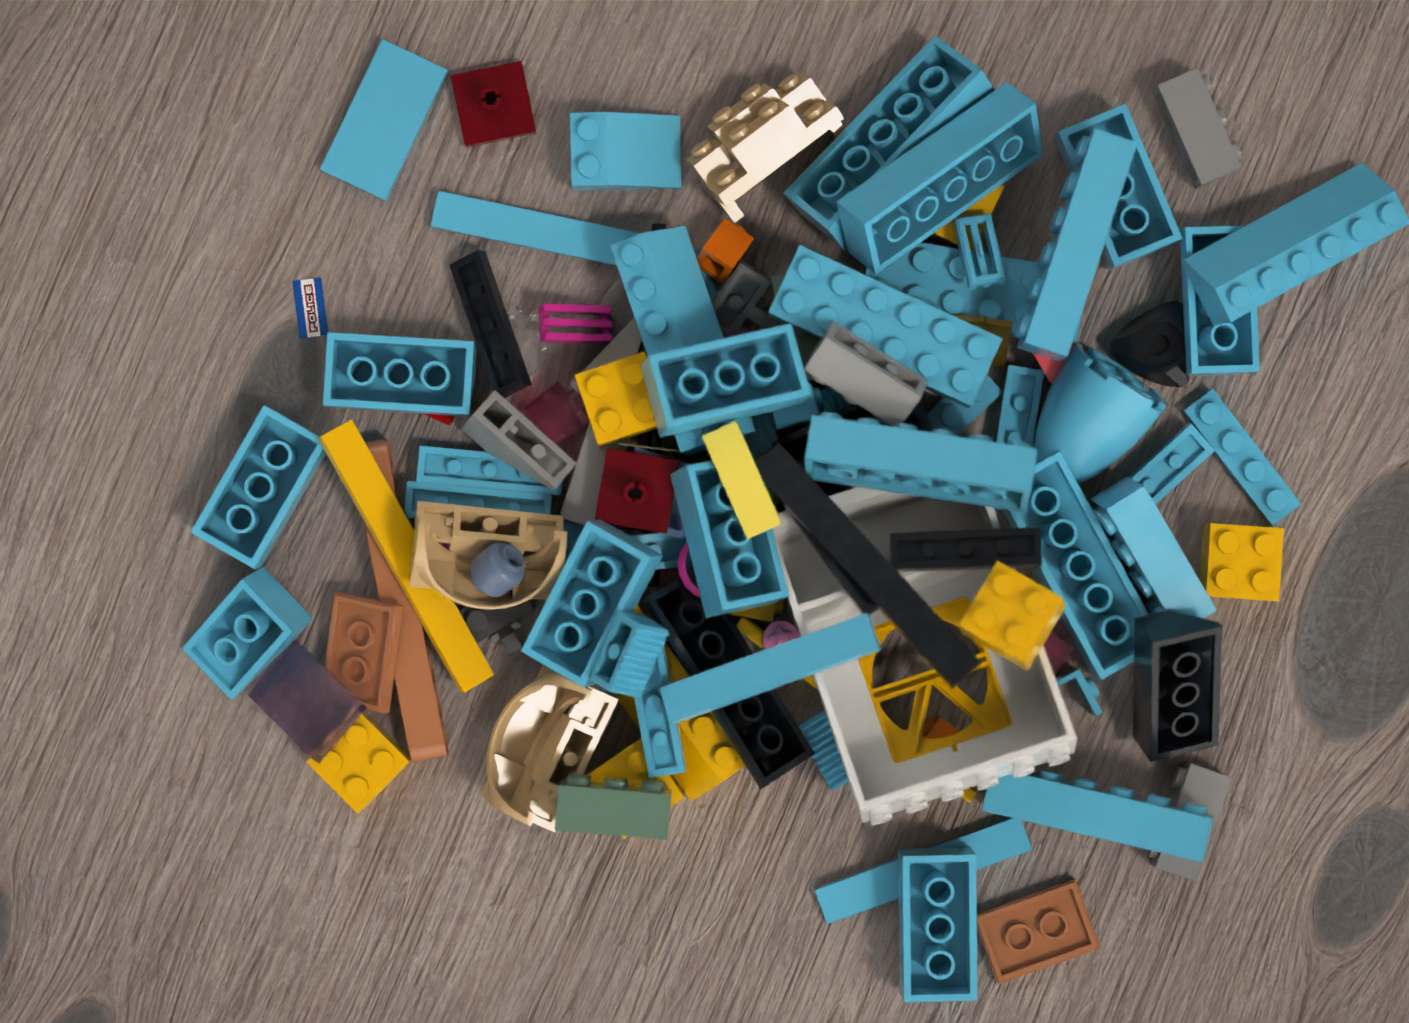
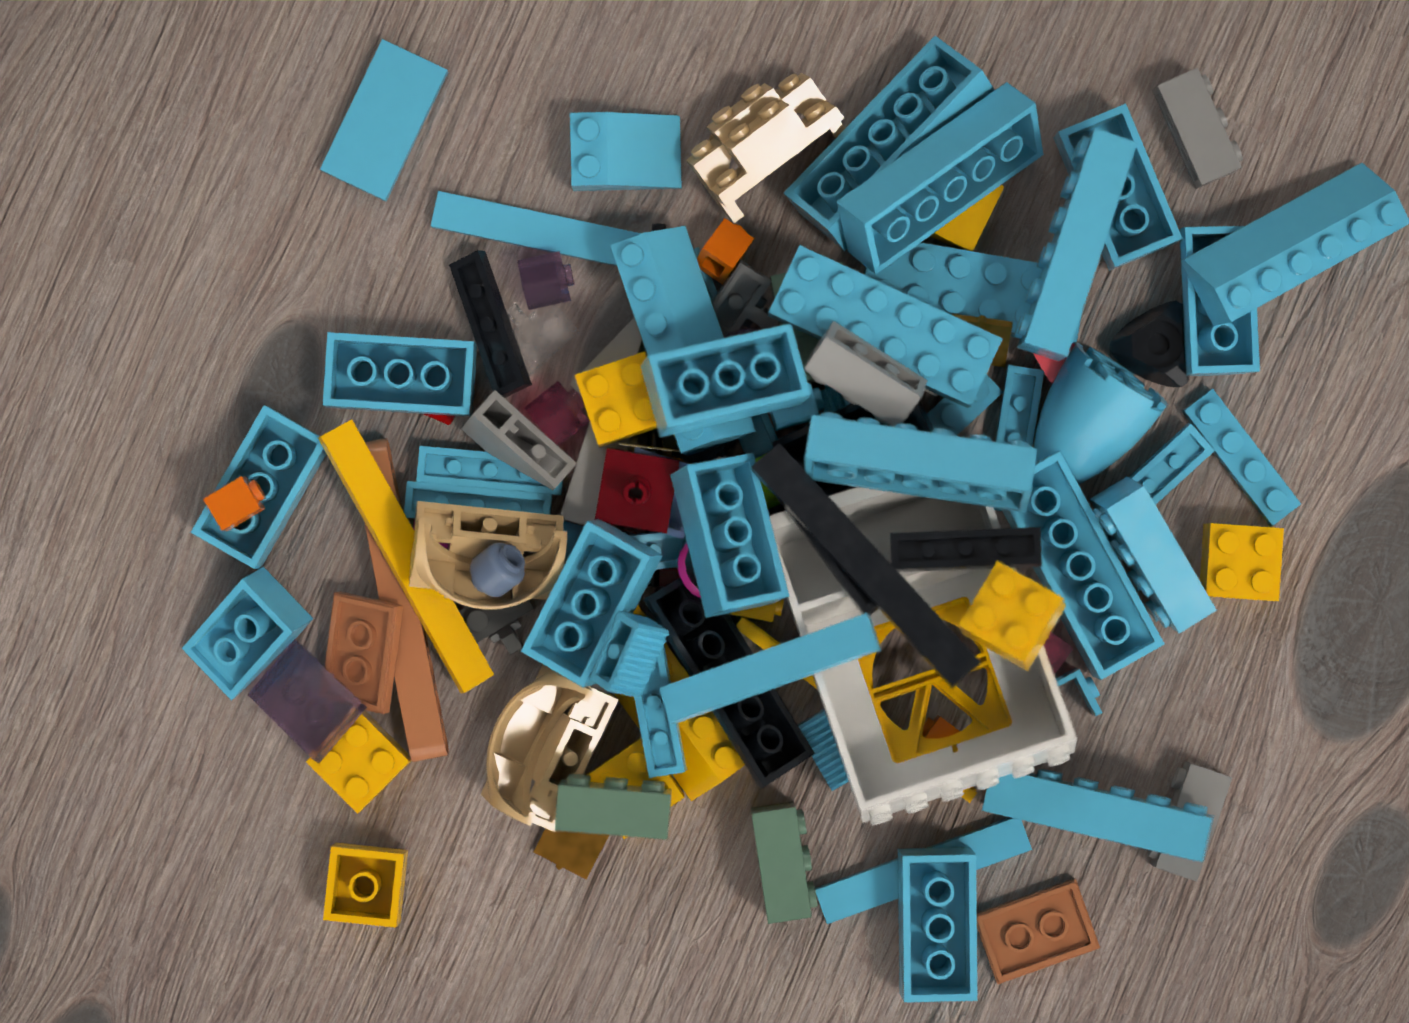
(235, 502): none -> orange brick
(310, 307): sticker -> none
(365, 885): none -> yellow brick
(493, 104): dark red tile -> none
(545, 280): none -> clear purple brick
(571, 850): none -> pearl gold piece
(603, 323): dark pink tile -> none
(741, 479): light yellow tile -> none
(778, 633): bright pink tile -> none
(783, 862): none -> sand green brick
(985, 279): medium azure tile -> none
(1176, 684): black slope -> none

